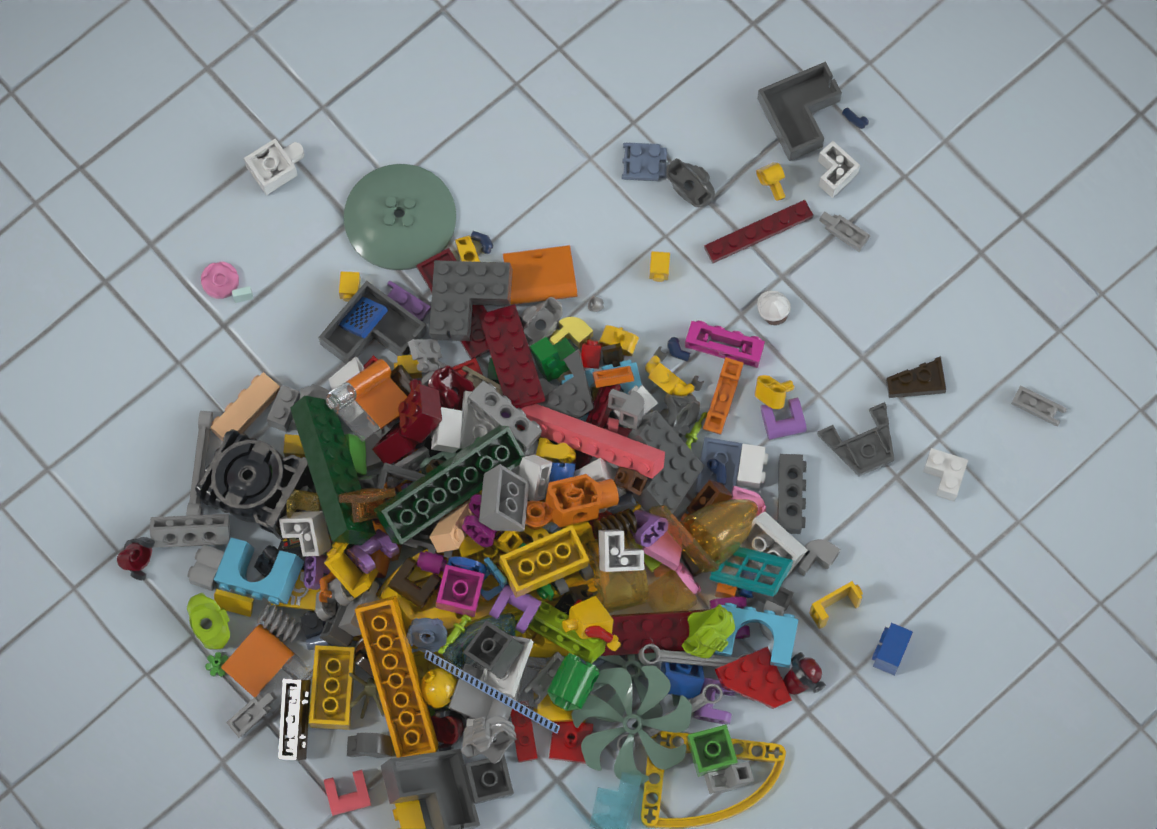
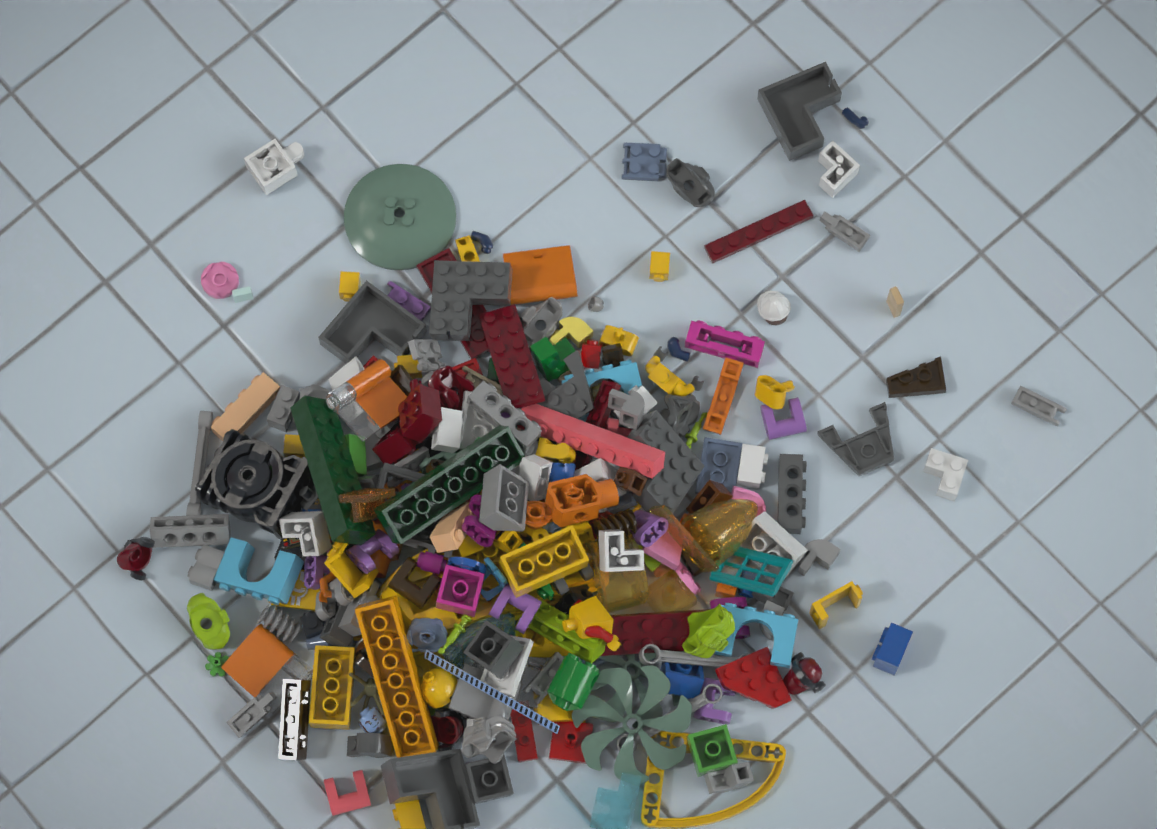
(234, 602): yellow tile -> none
(266, 560): black plate -> none
(303, 501): clear yellow bracket -> none
(363, 317): blue tile -> none
(372, 720): none -> light blue head
(613, 376): orange tile -> none
(718, 469): dark blue arm -> none
(771, 176): yellow beam -> none
(895, 301): none -> tan tile

